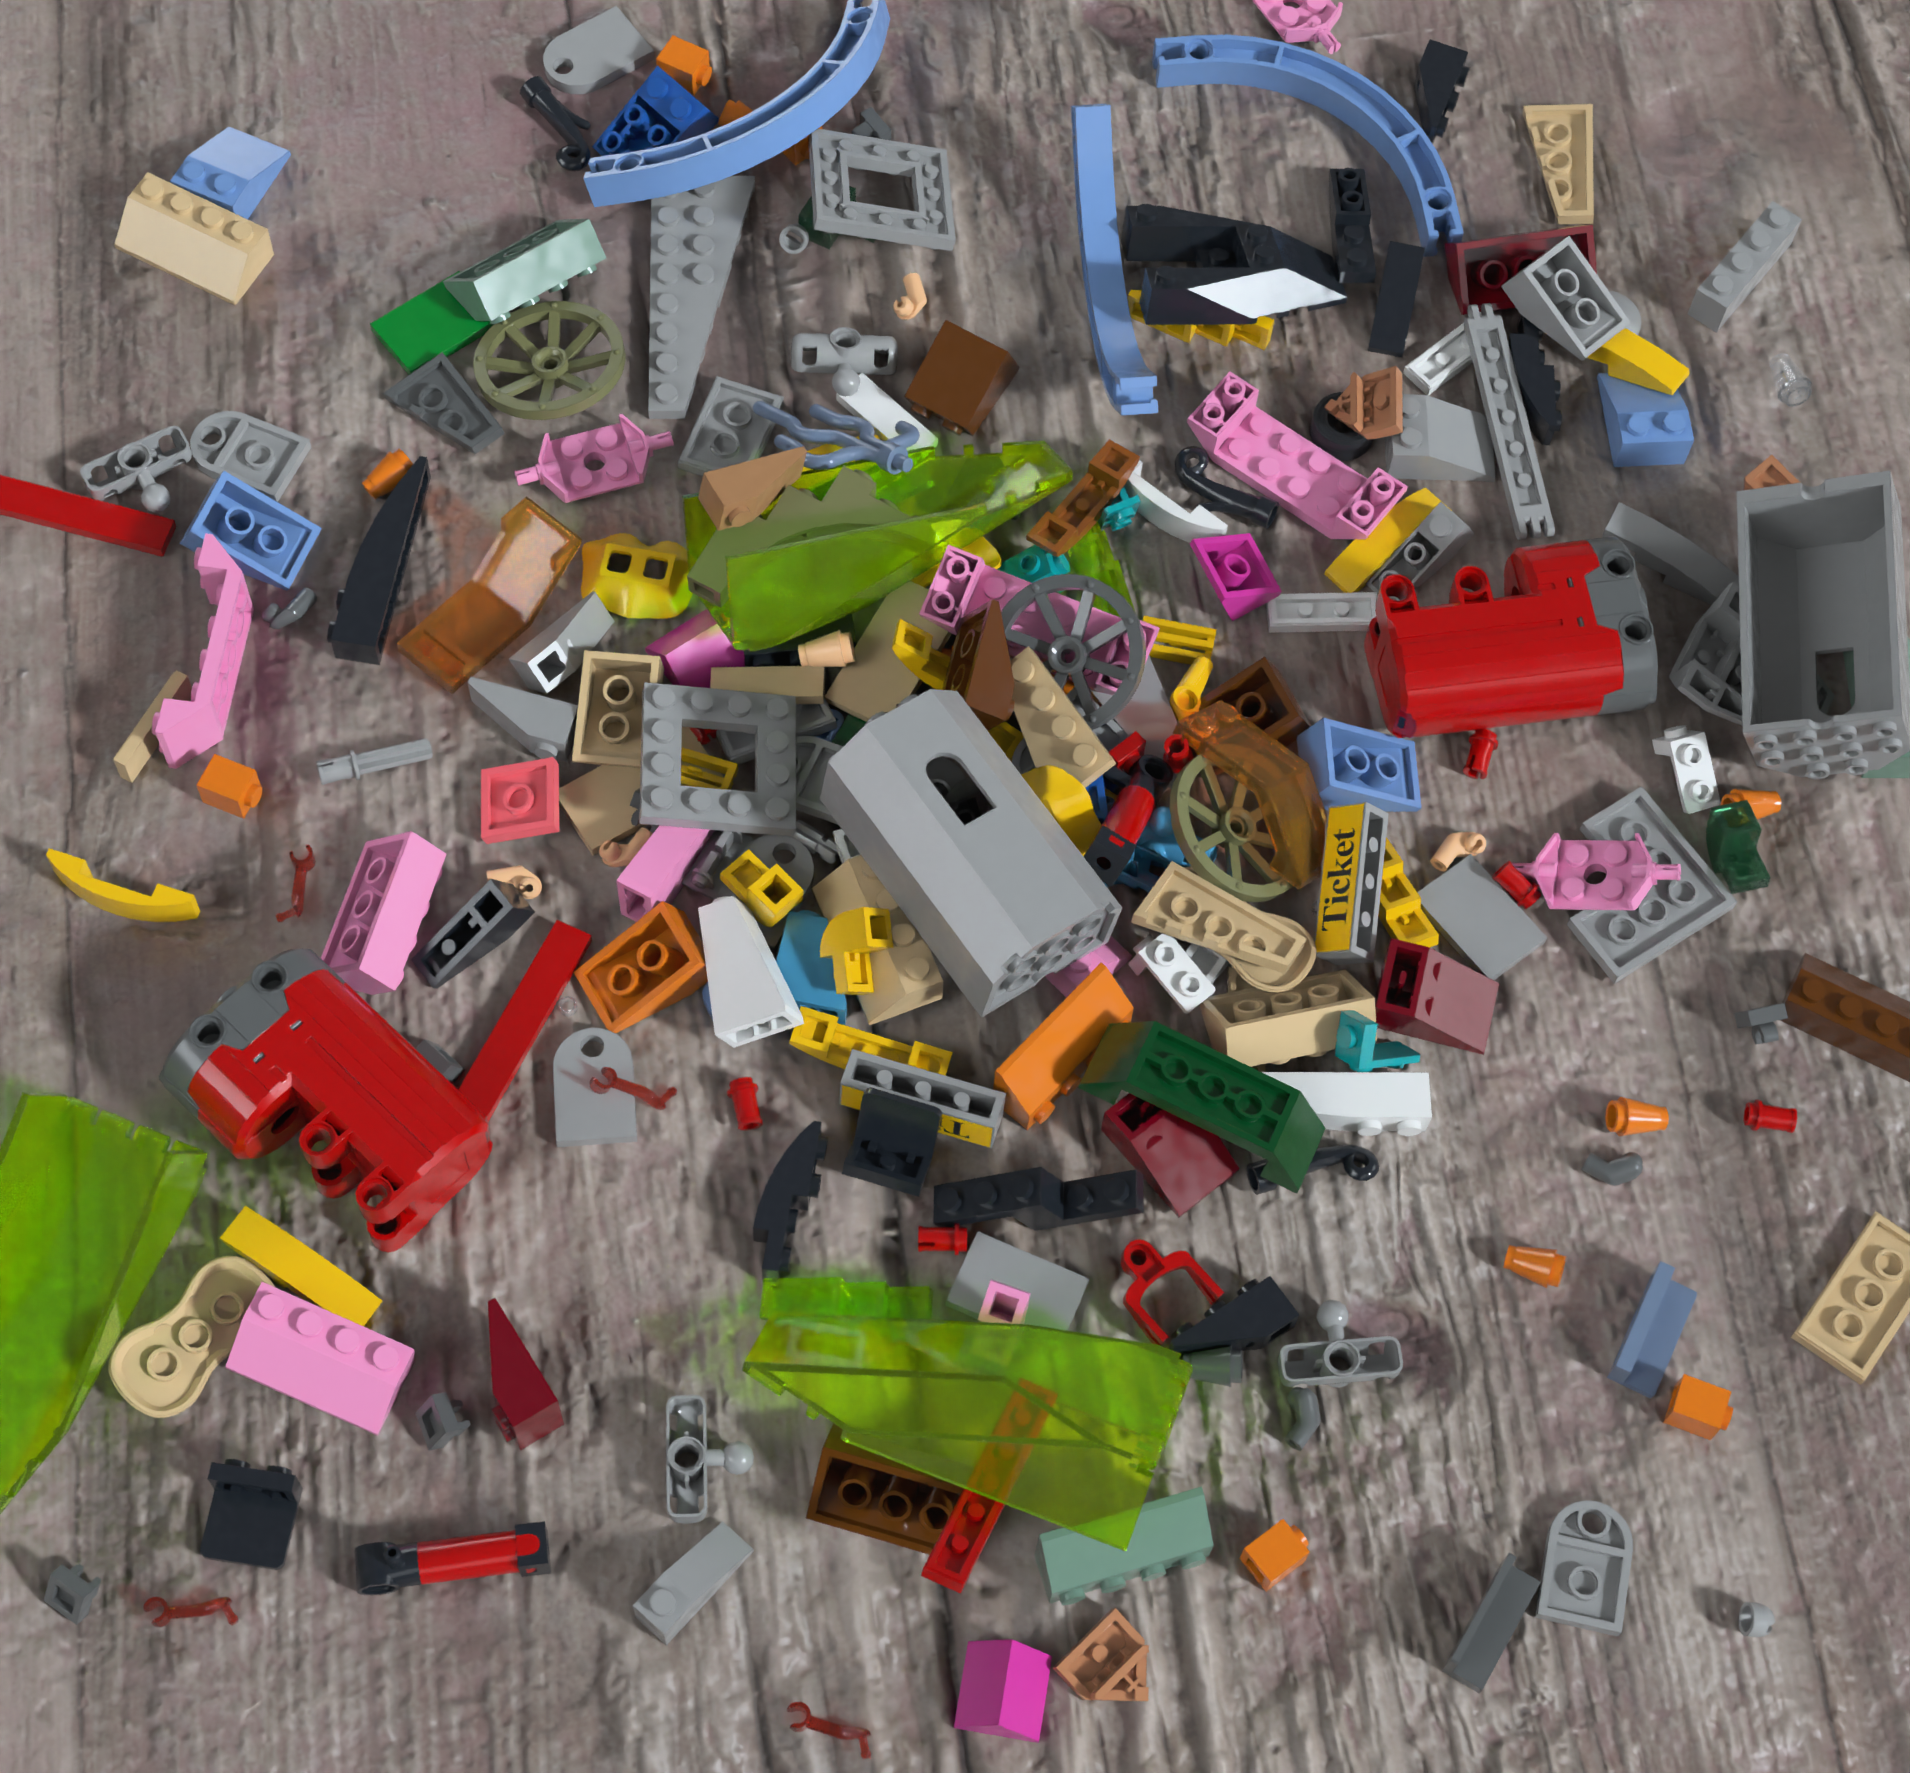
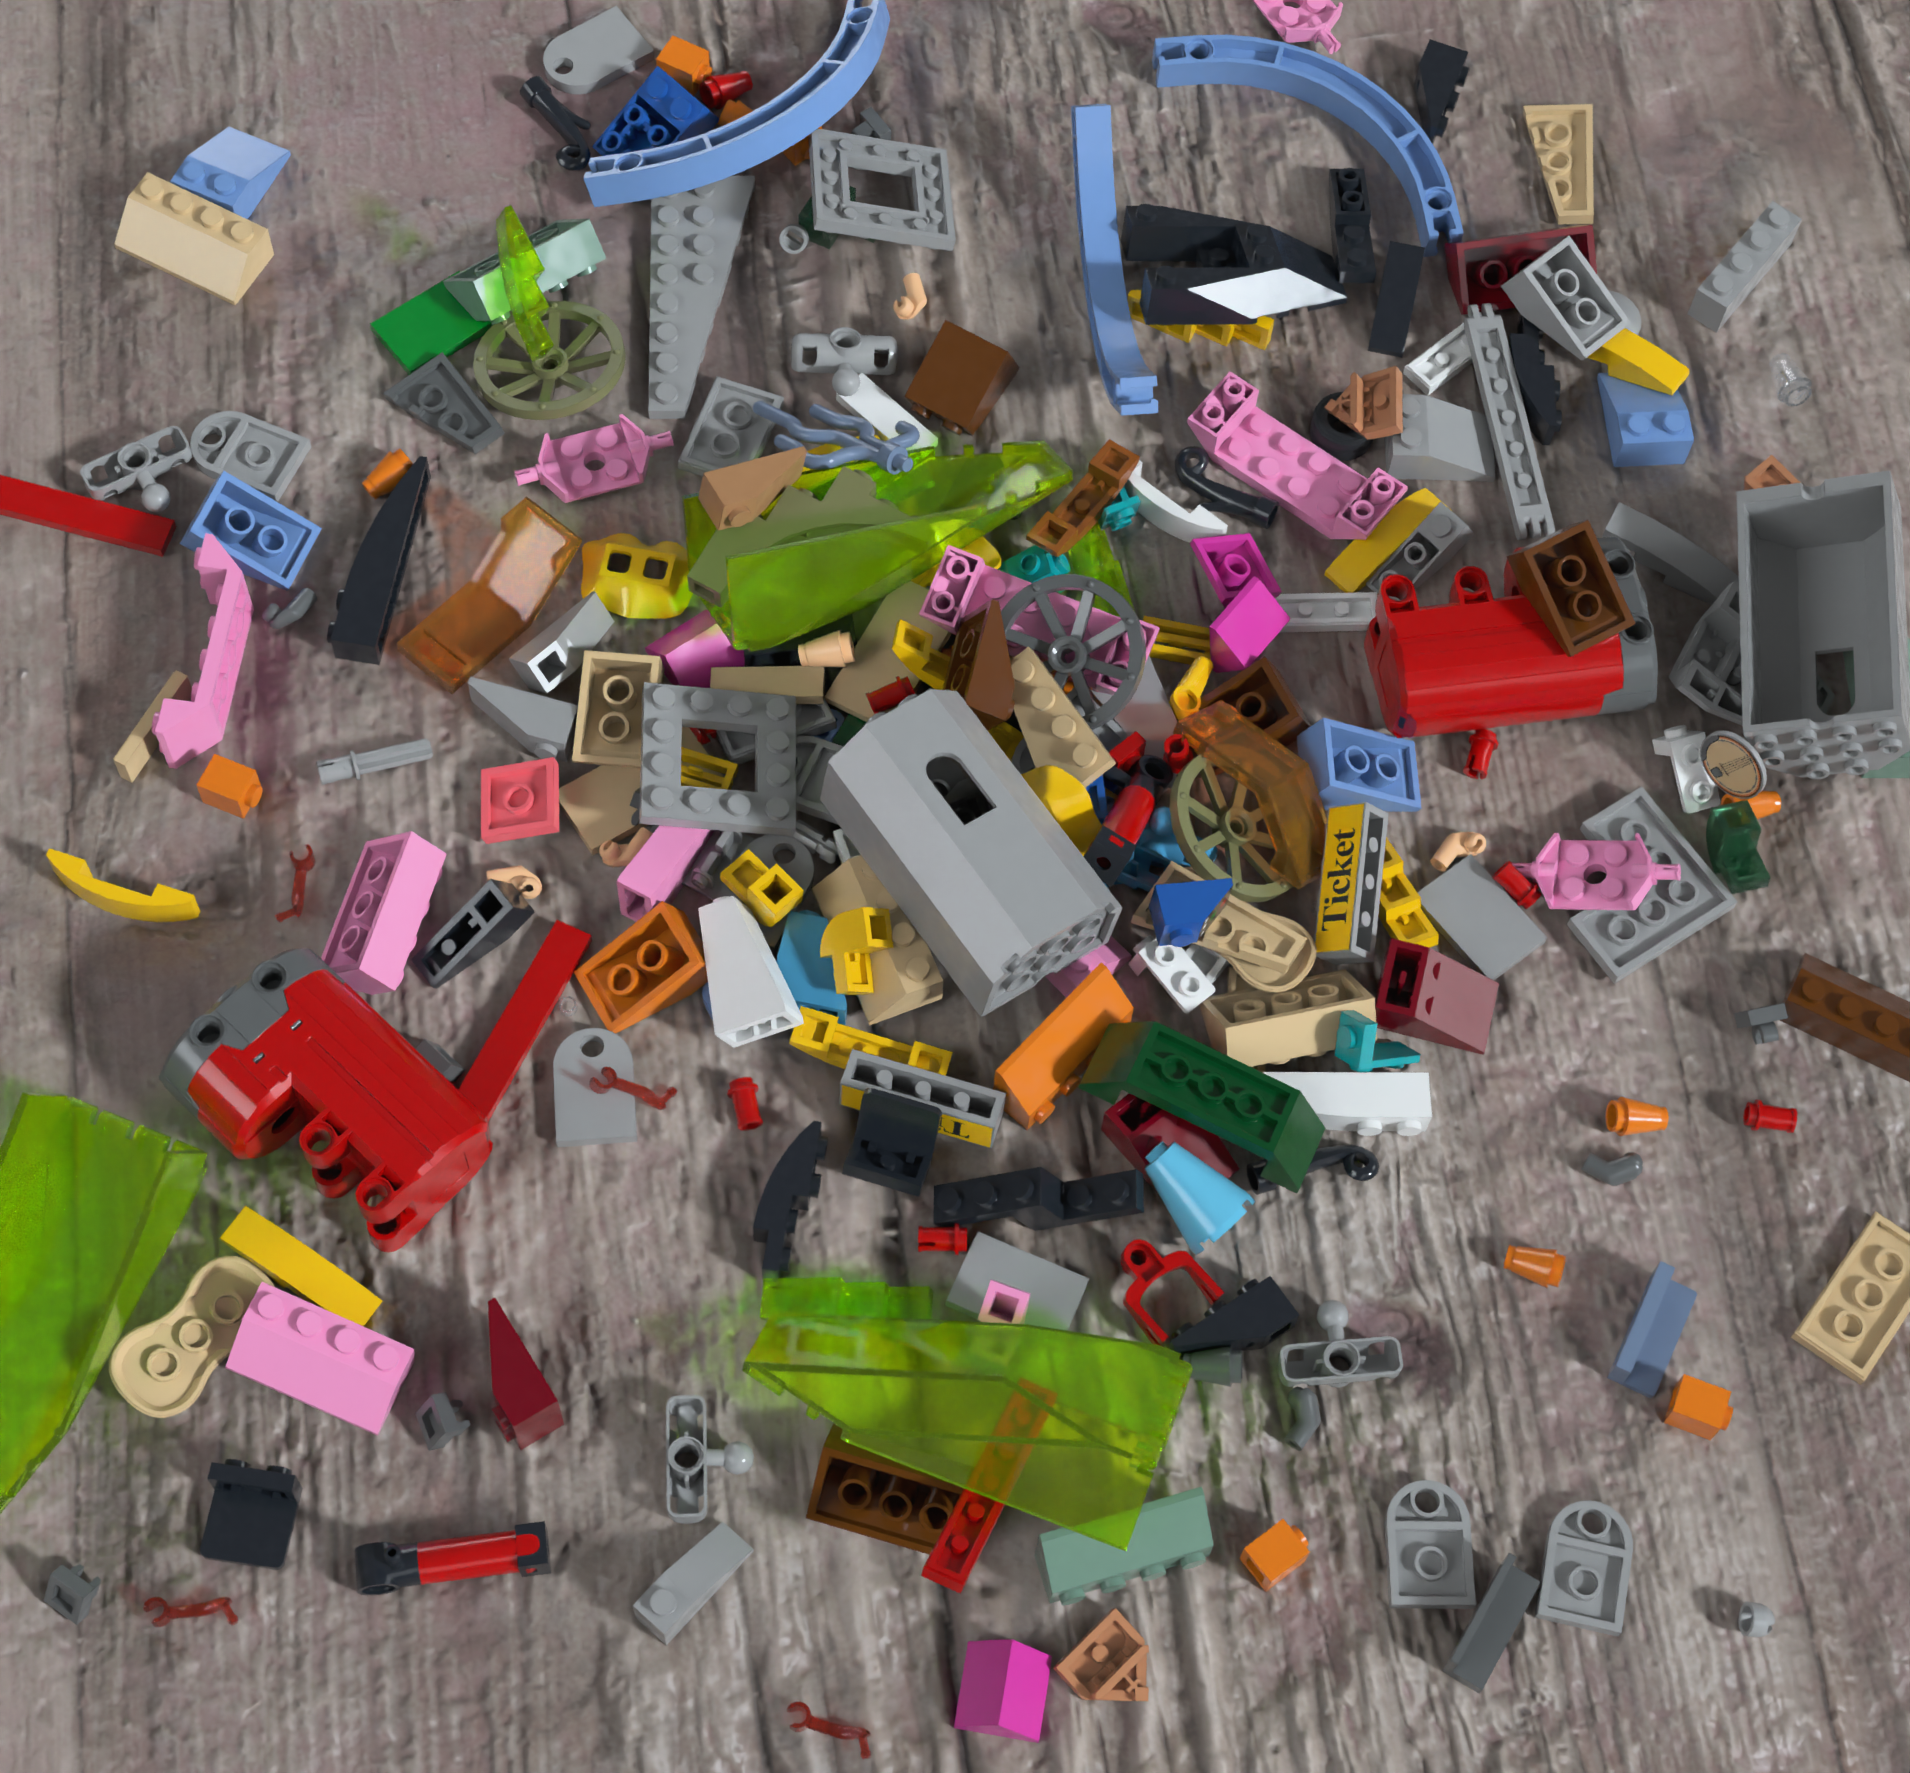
(520, 272): none -> clear neon green slope
(720, 88): none -> red cone
(890, 695): none -> red pin
(1187, 909): none -> blue slope
(1195, 1194): none -> medium azure cone
(1245, 628): none -> dark pink slope
(1429, 1552): none -> light grey tile
(1572, 587): none -> reddish brown slope
(1733, 764): none -> piece

